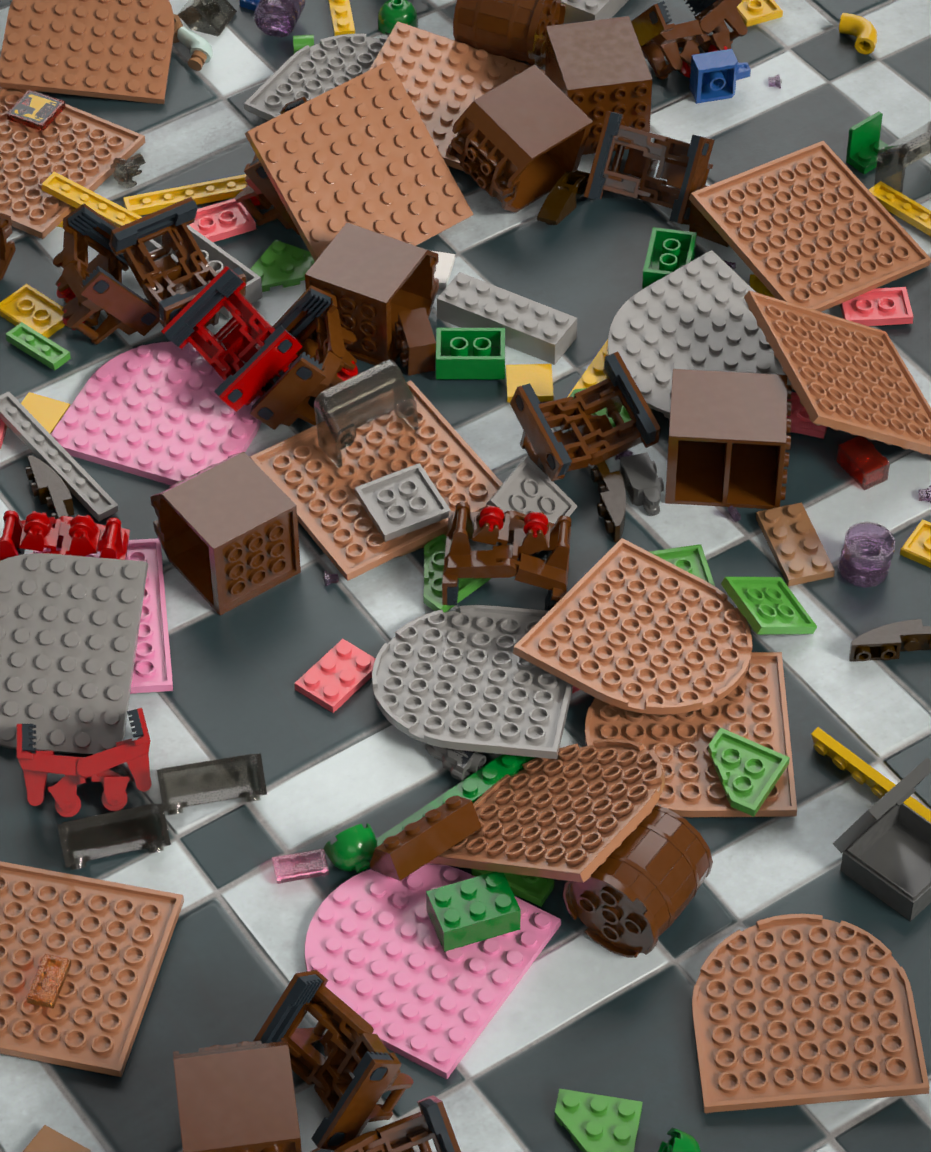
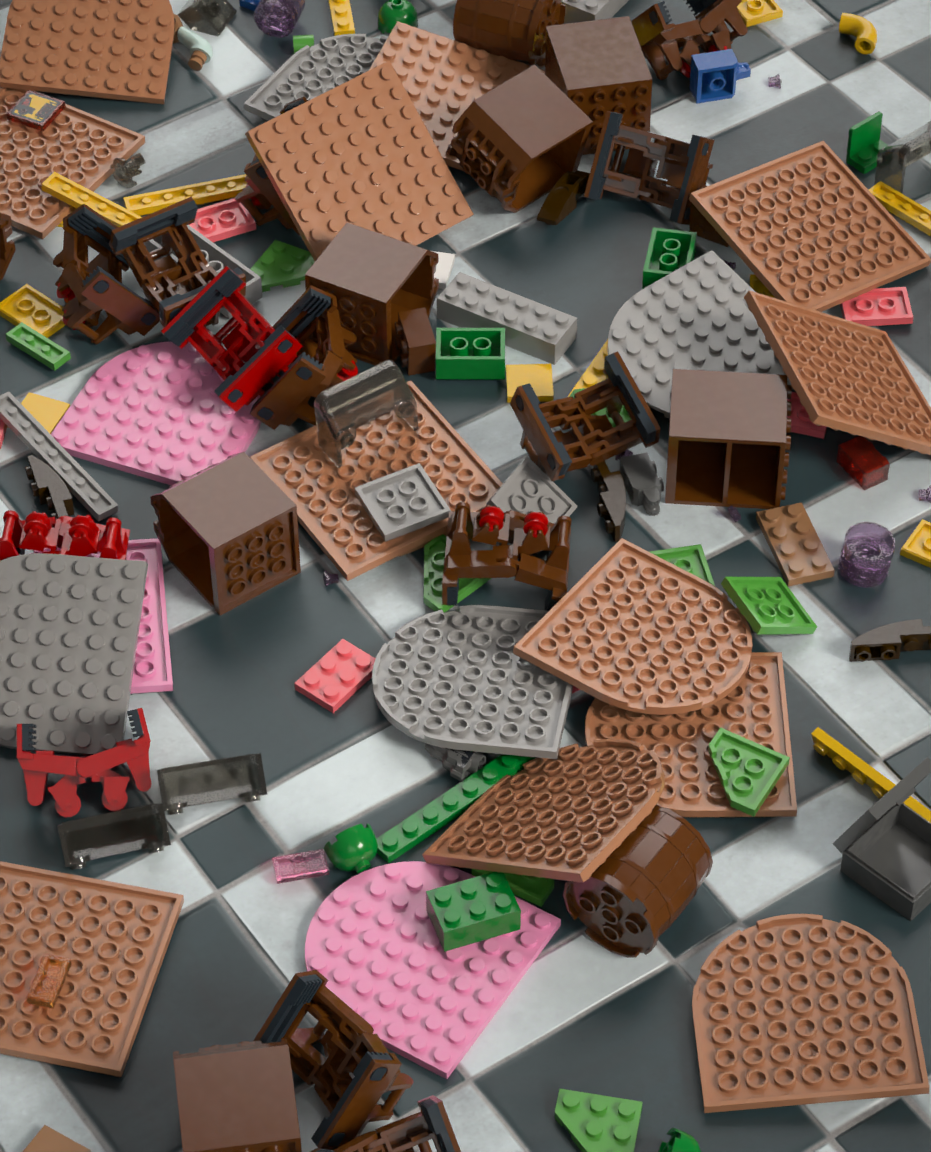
(426, 838): reddish brown slope -> none

